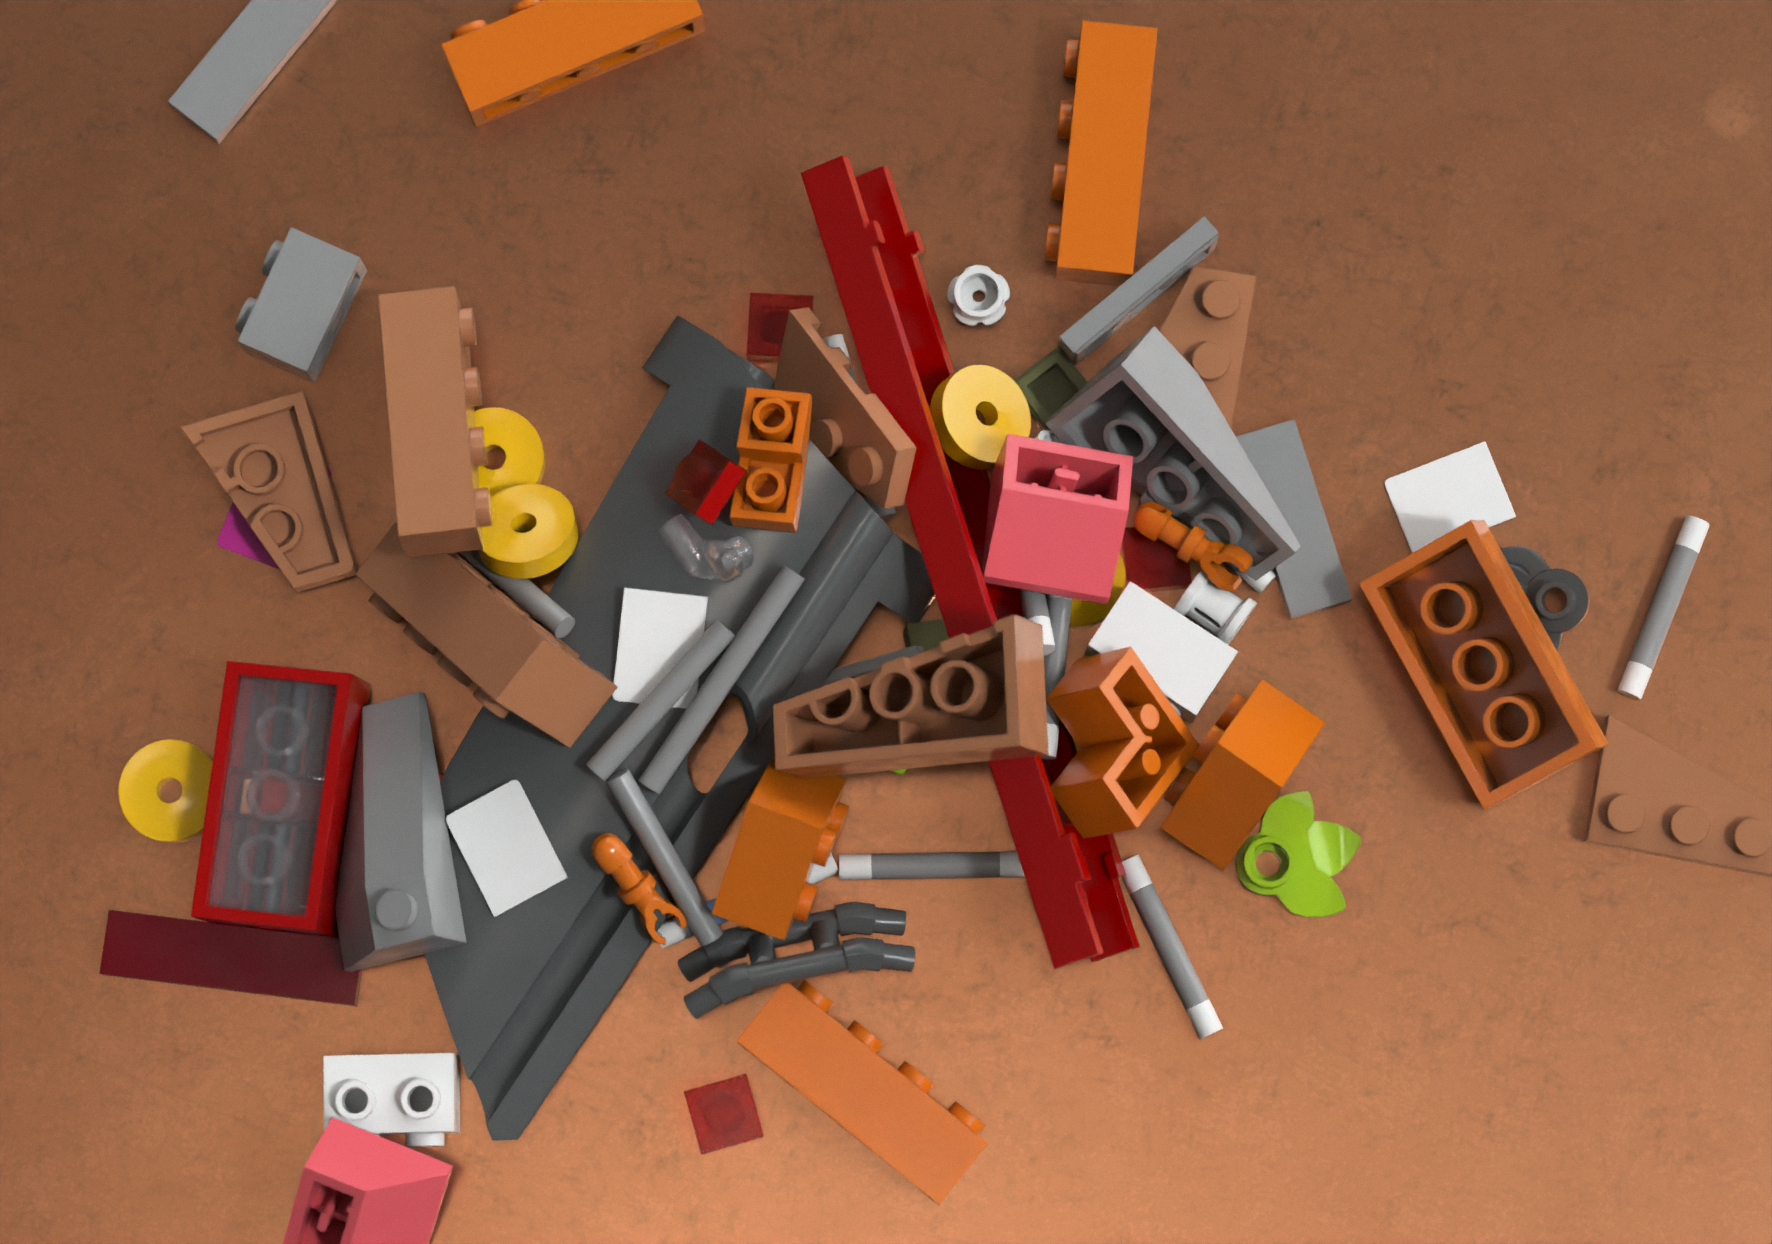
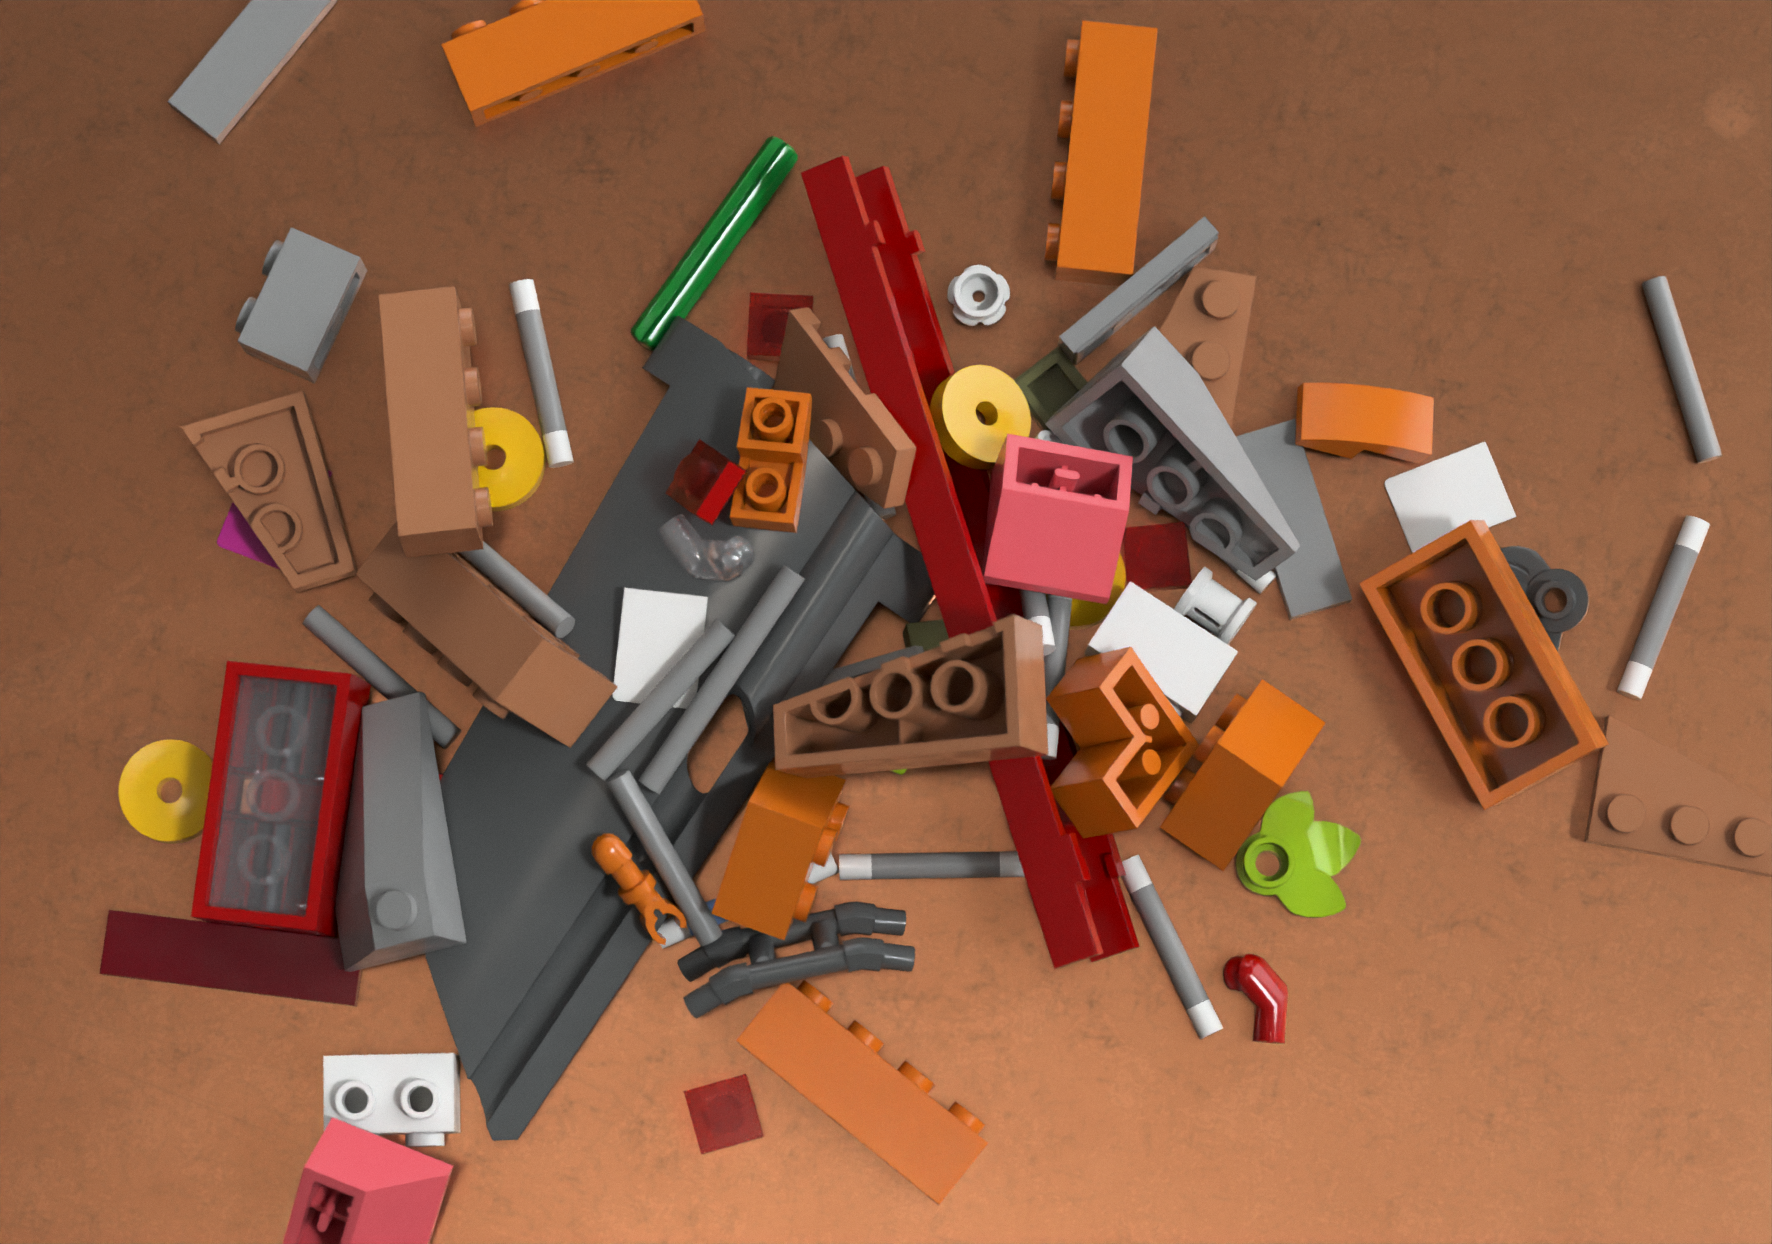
(374, 669): none -> light grey bar
(505, 847): white sticker -> none
(535, 552): yellow piece -> none
(541, 373): none -> light grey bar
(716, 241): none -> green axle
(1157, 523): orange piece -> none
(1265, 990): none -> red arm
(1364, 417): none -> orange slope
(1682, 369): none -> light grey bar

